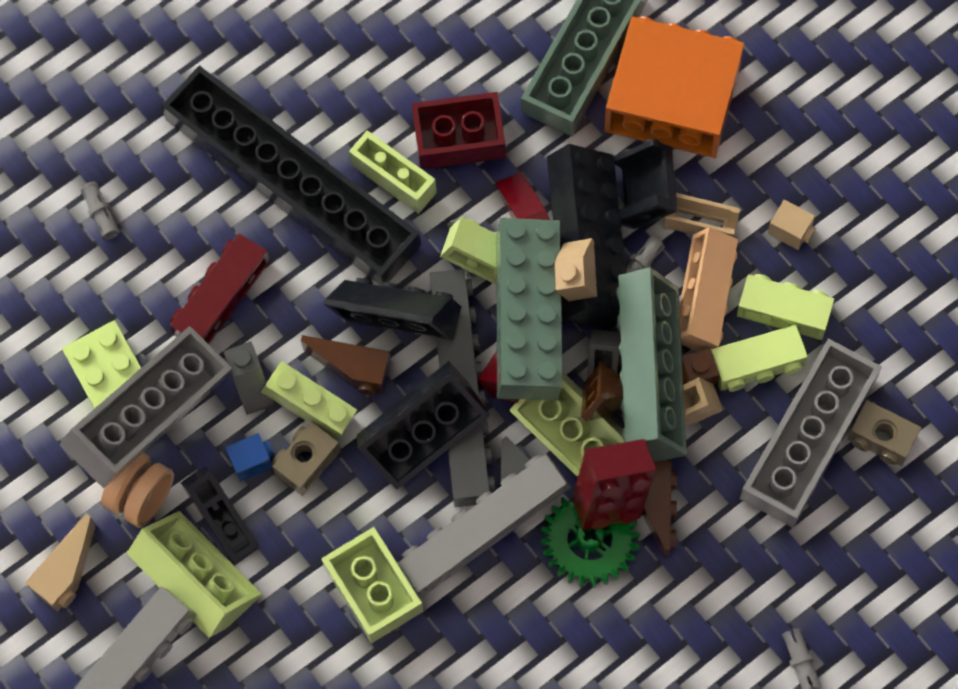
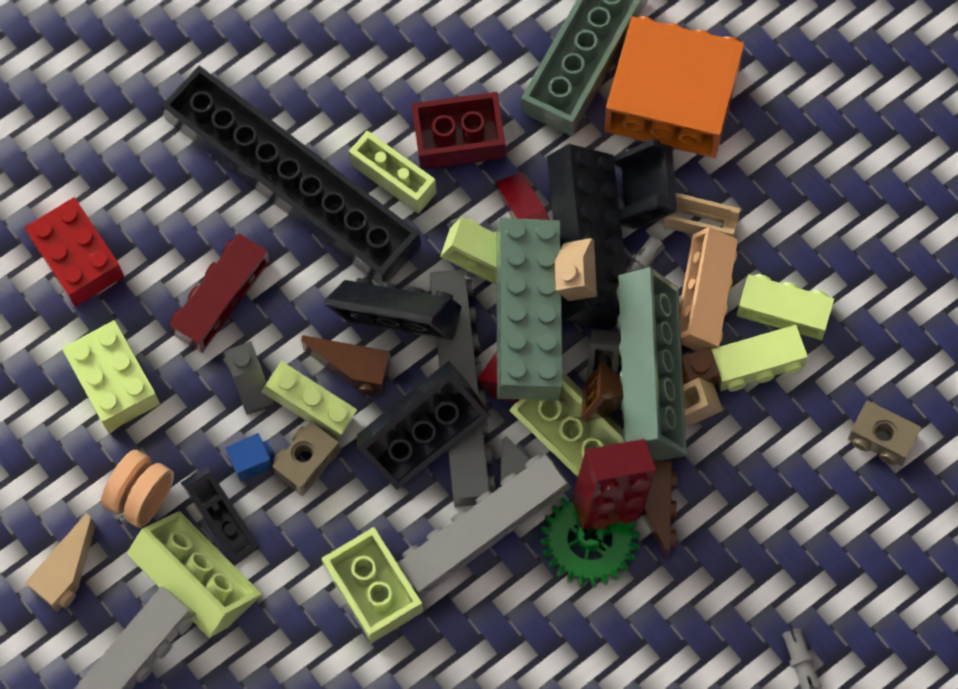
(74, 251): none -> red brick
(99, 210): light grey pin -> none
(145, 407): light grey brick -> none
(792, 225): tan brick -> none
(810, 433): light grey brick -> none

